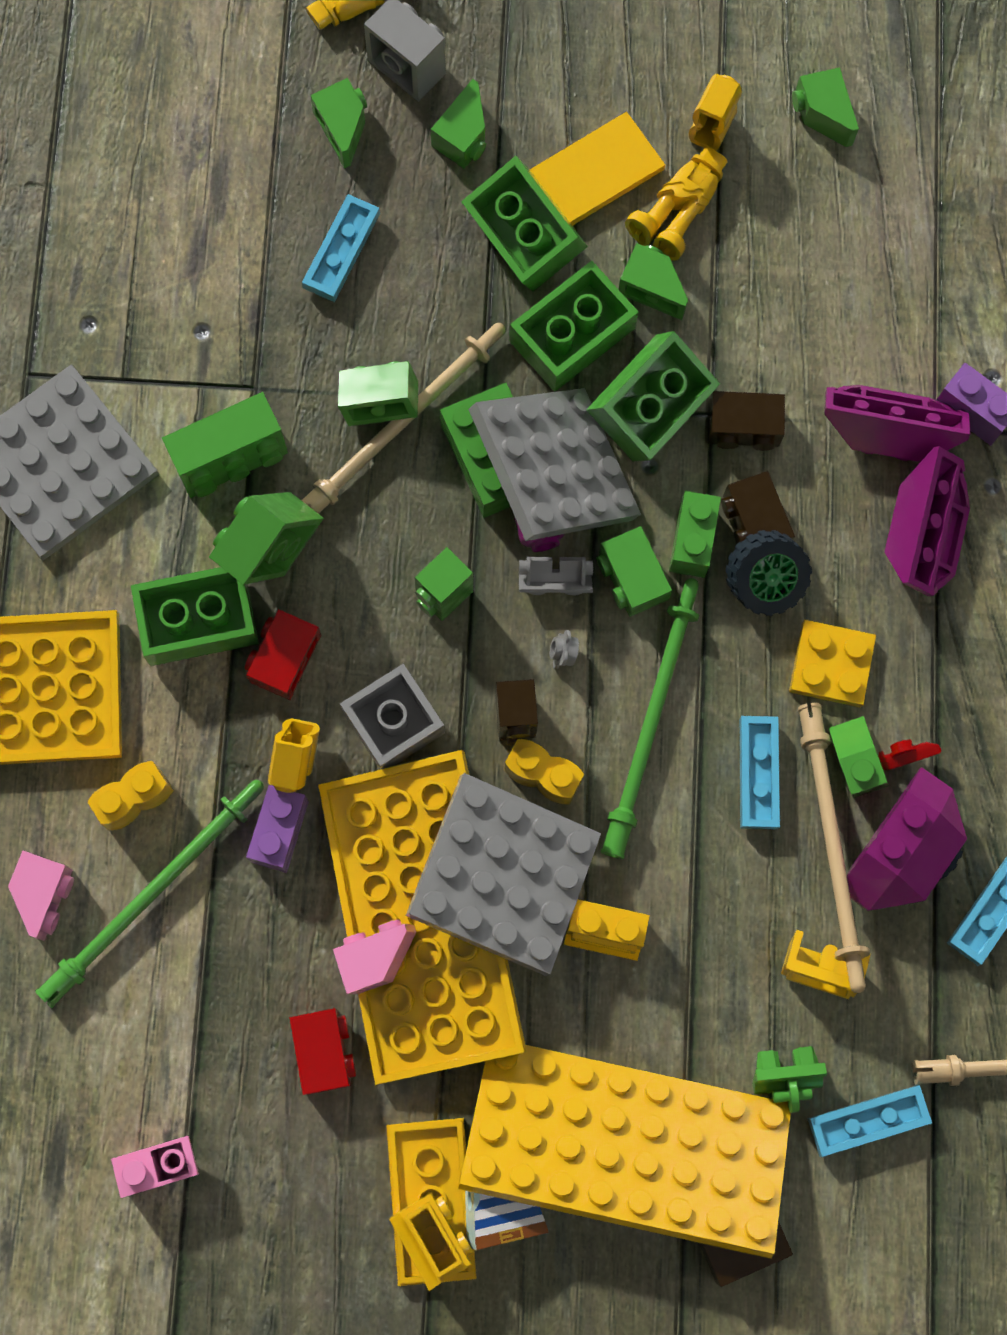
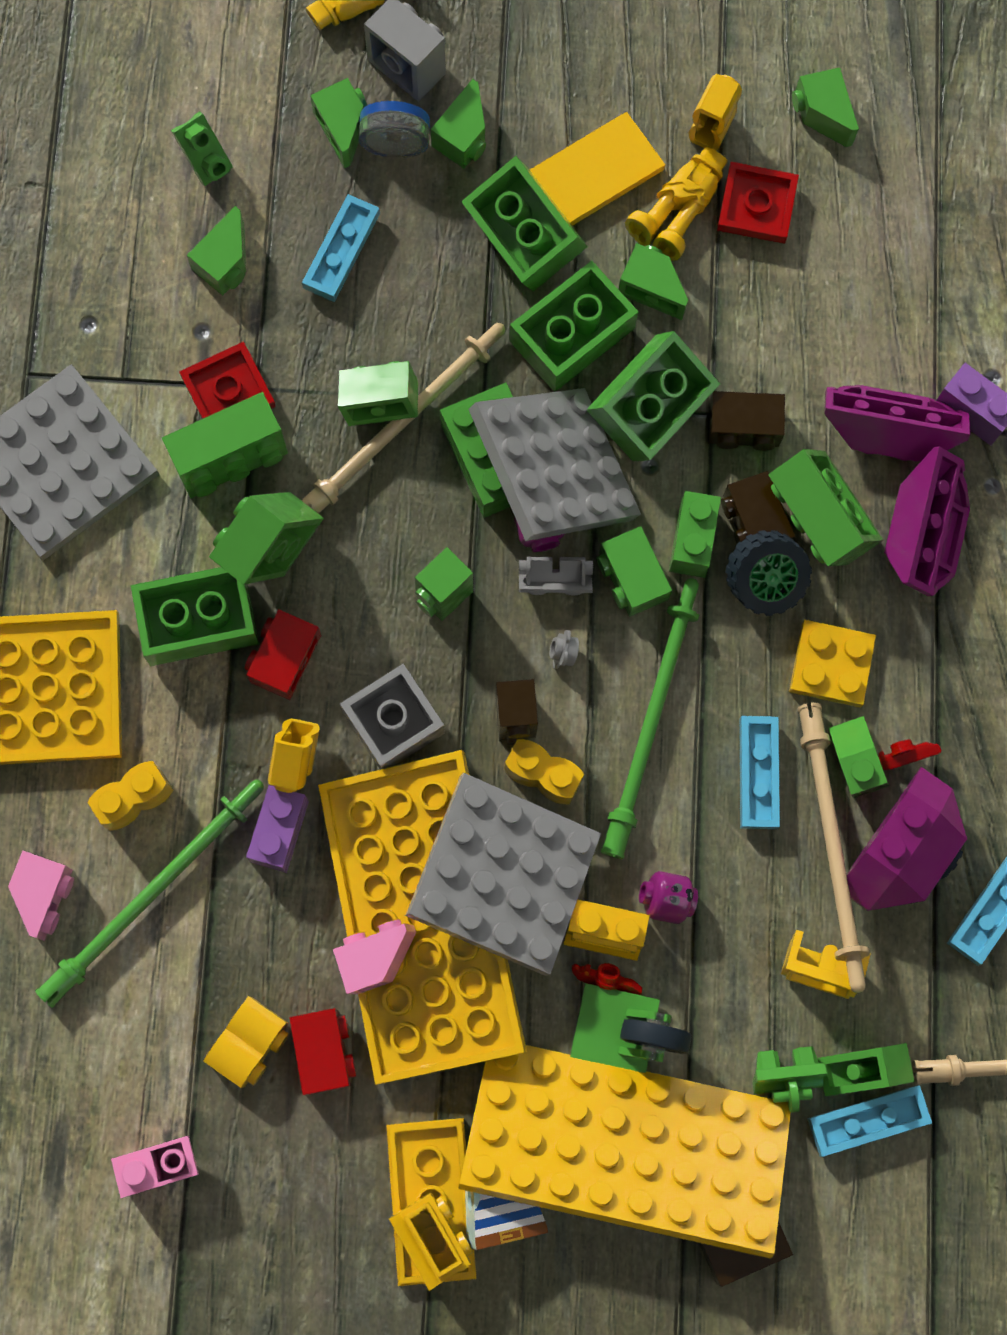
(202, 149): none -> bright green hips
(221, 254): none -> bright green slope
(224, 380): none -> red plate
(247, 1042): none -> yellow brick
(394, 129): none -> clear piece
(606, 977): none -> red piece
(624, 1030): none -> bright green plate
(668, 897): none -> magenta head
(757, 202): none -> red plate
(824, 508): none -> bright green brick
(867, 1069): none -> bright green slope

